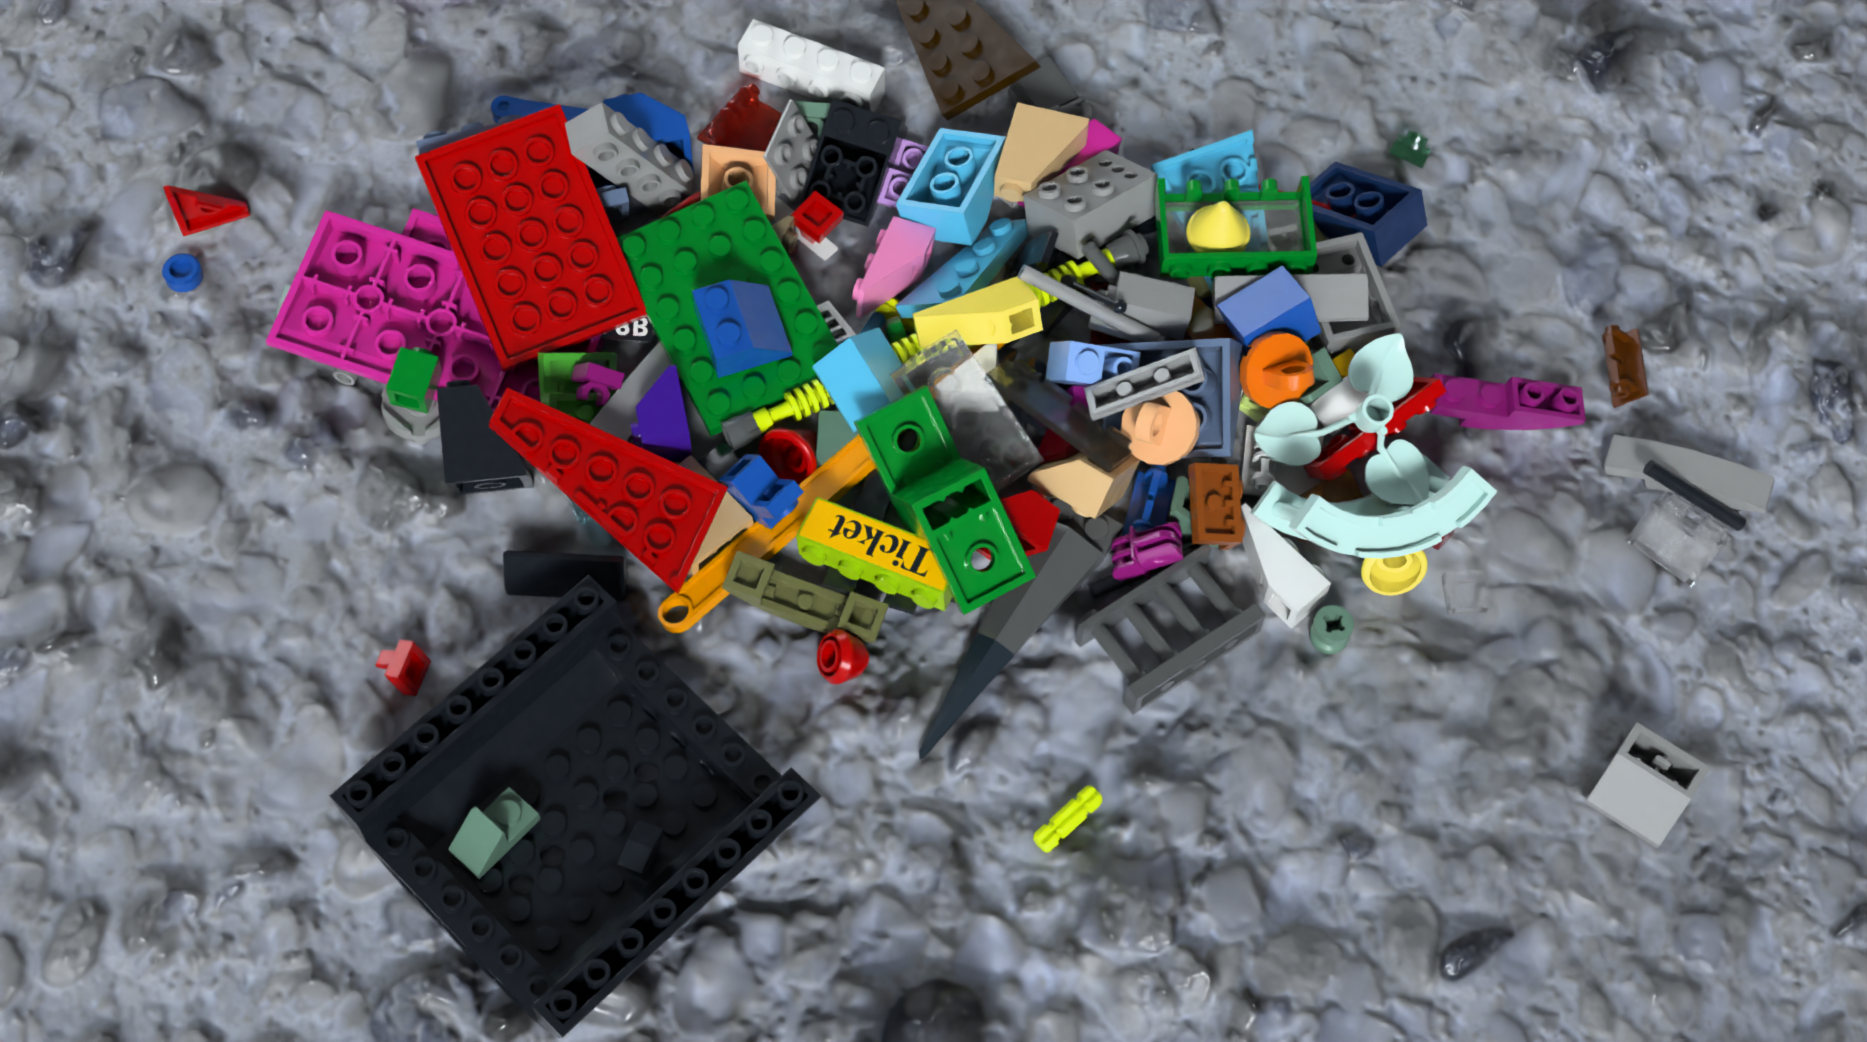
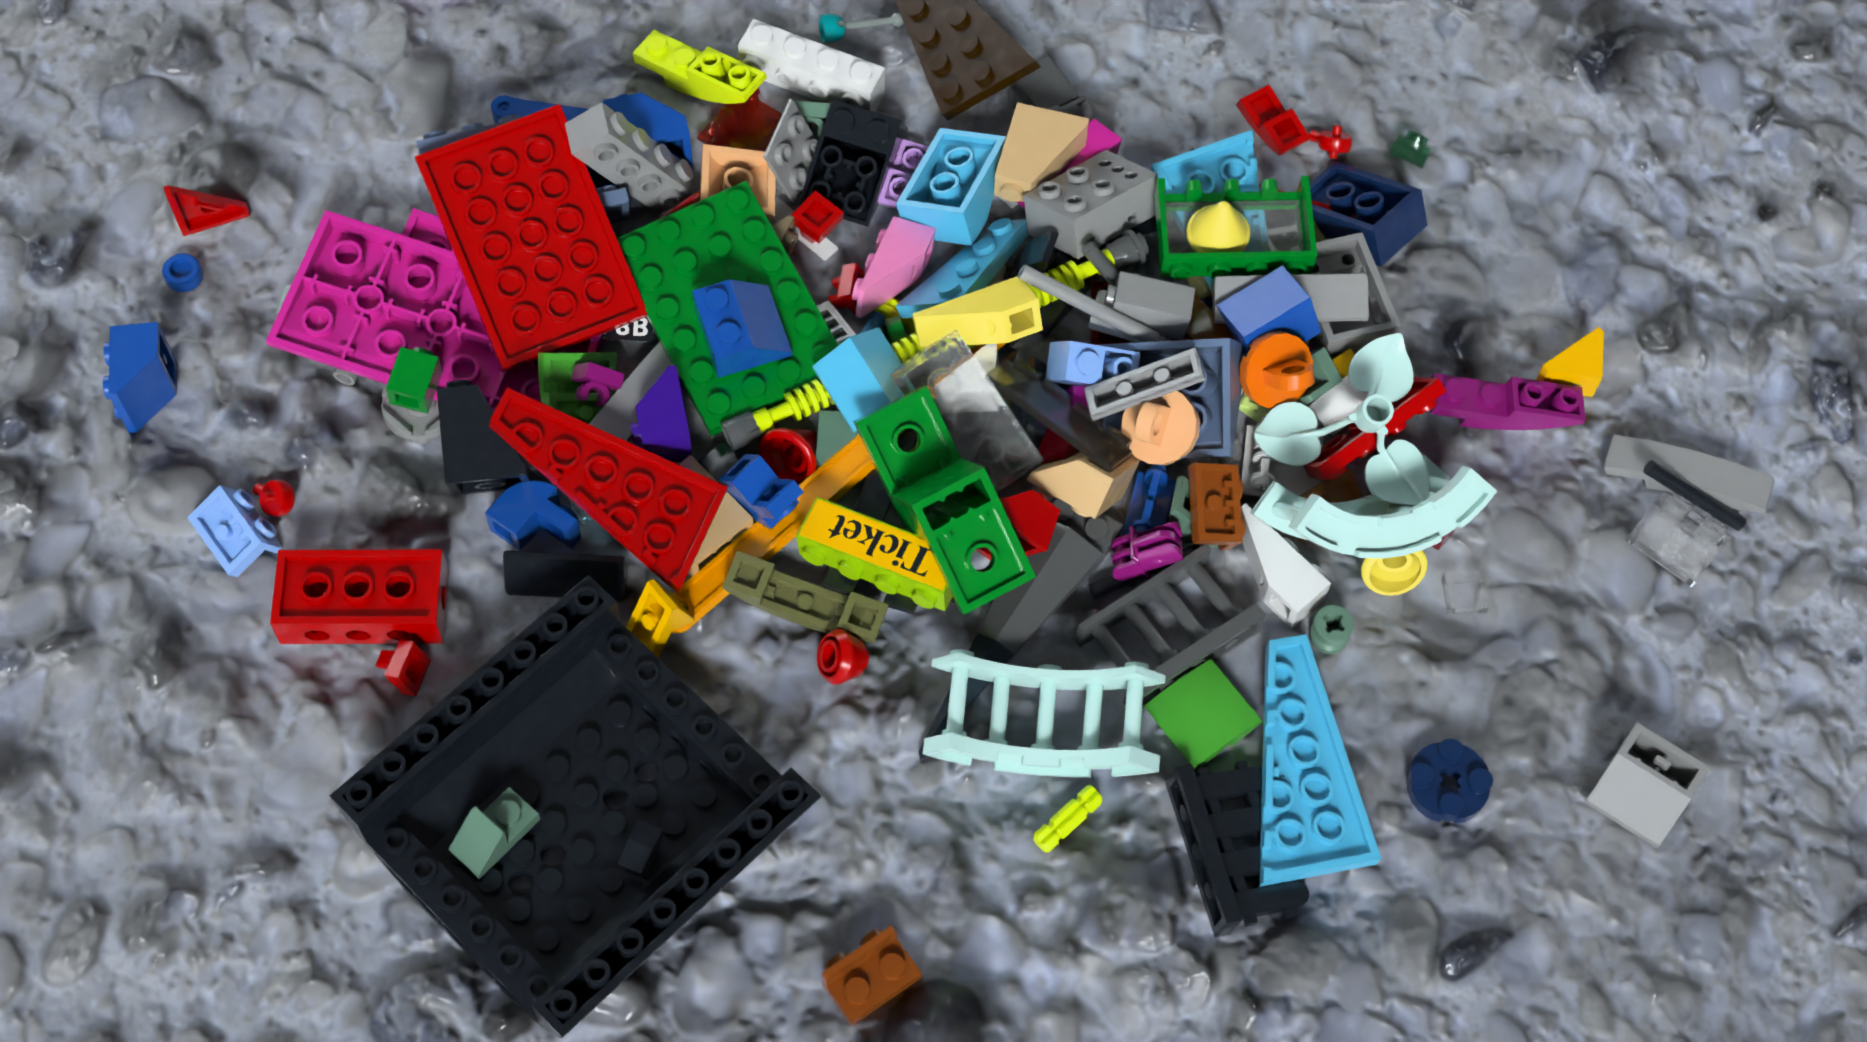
(140, 373): none -> blue slope
(233, 529): none -> light blue bracket
(275, 497): none -> red piece
(360, 596): none -> red brick
(527, 509): none -> blue brick
(657, 616): none -> yellow slope
(699, 74): none -> neon yellow slope
(833, 27): none -> hinge
(845, 286): none -> red tile
(869, 974): none -> dark orange bracket
(1043, 757): none -> light aqua fence
(1119, 306): black hinge -> none
(1203, 714): none -> bright green slope
(1216, 868): none -> black fence
(1271, 122): none -> red slope
(1309, 793): none -> medium azure wing
(1332, 141): none -> red piece
(1447, 804): none -> dark blue plate
(1578, 365): none -> yellow slope
(1624, 365): reddish brown hinge -> none

